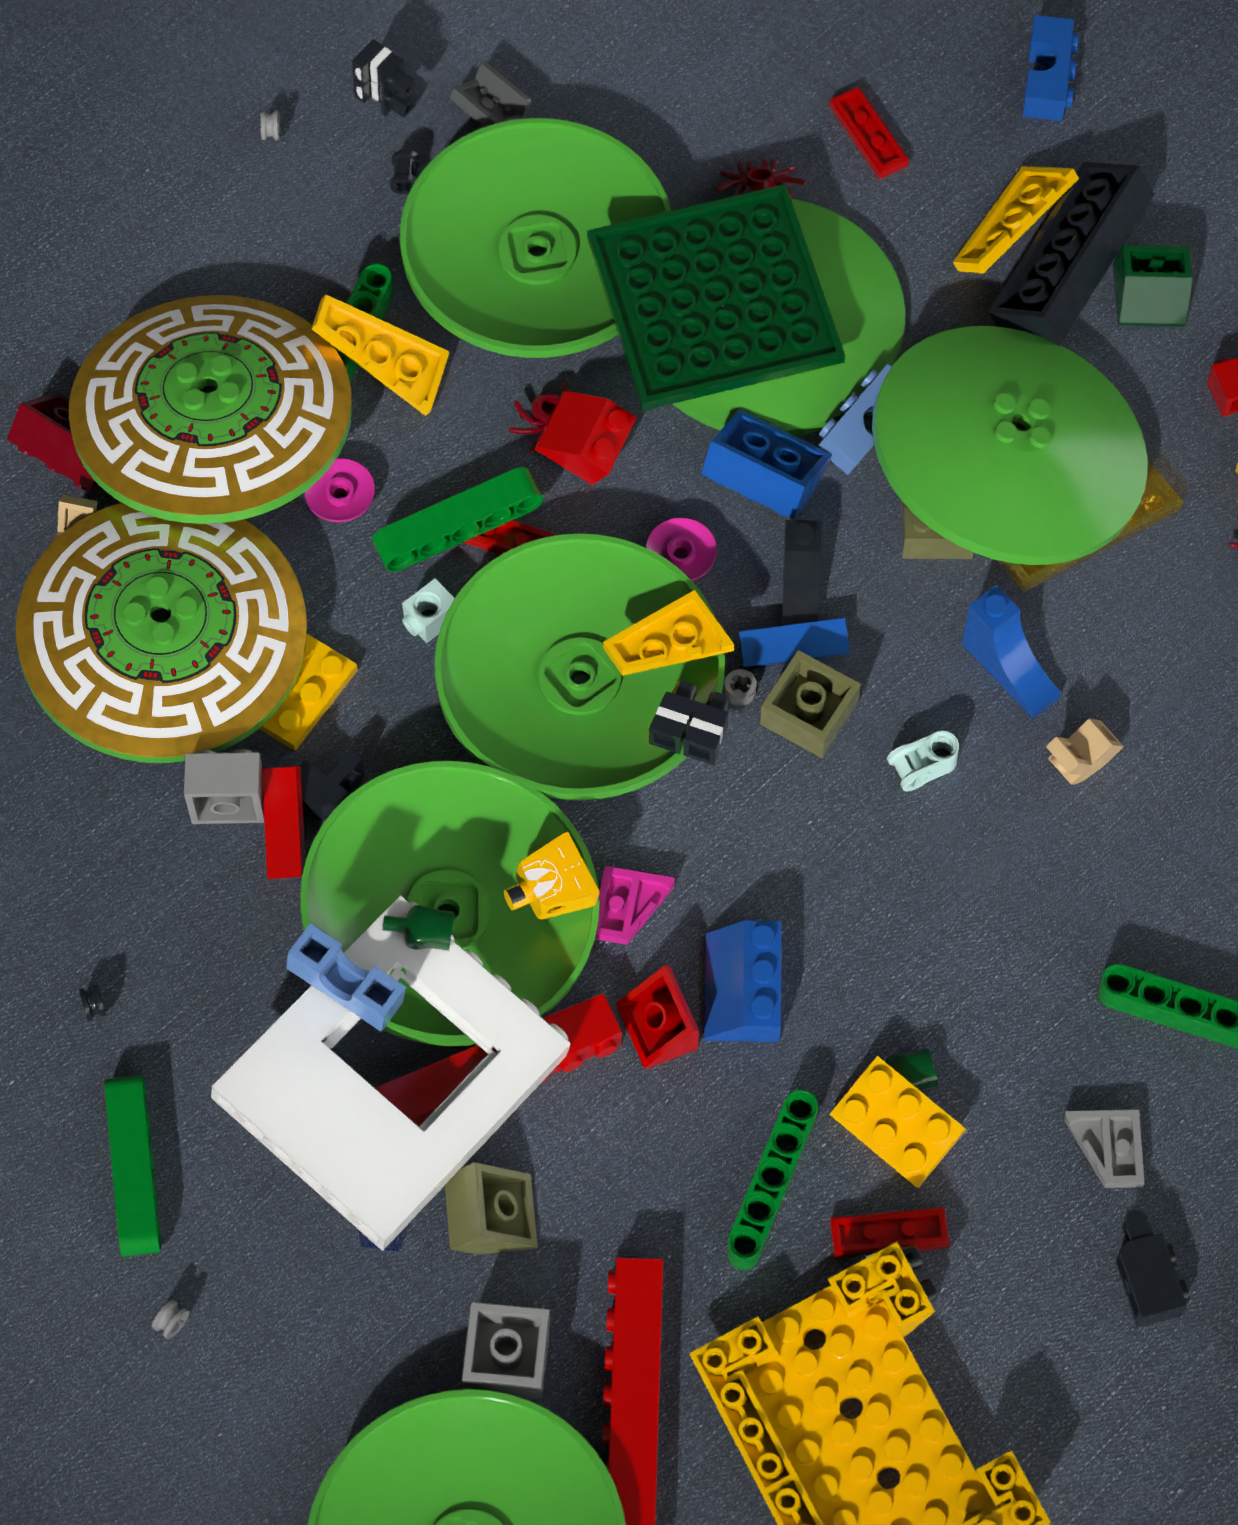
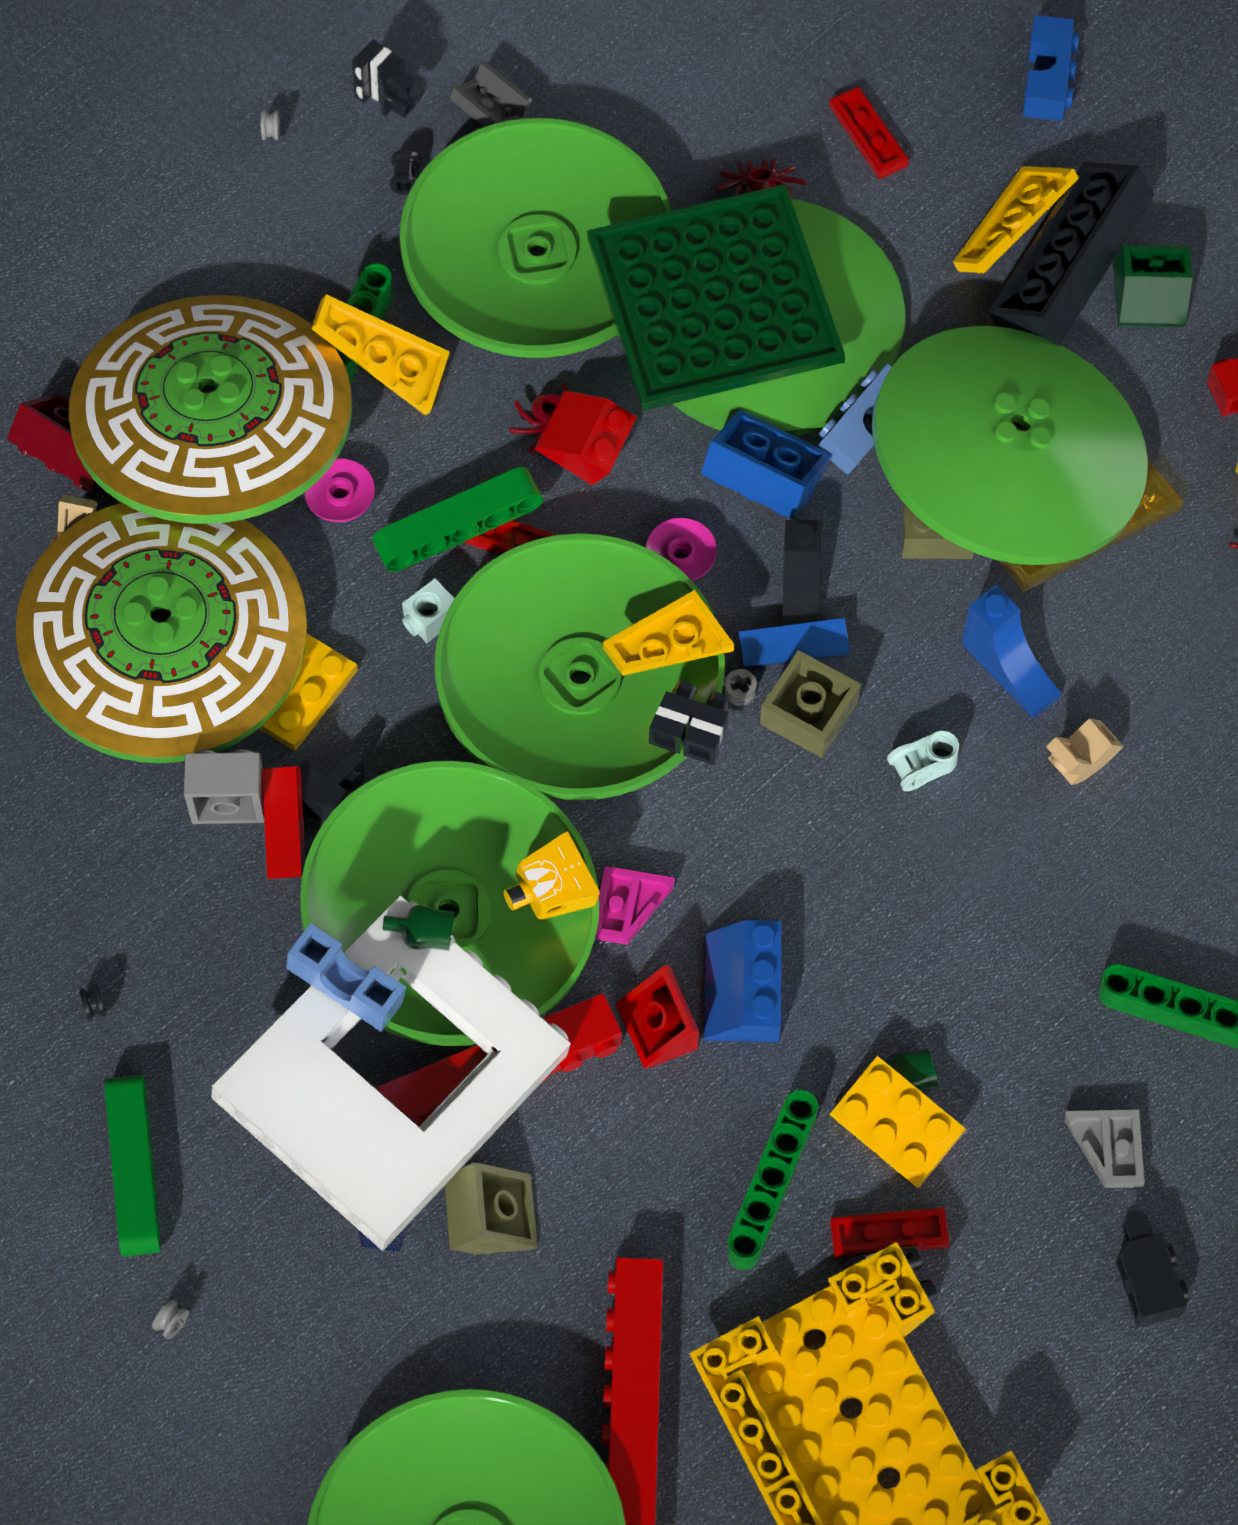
(506, 1349): light grey brick -> none

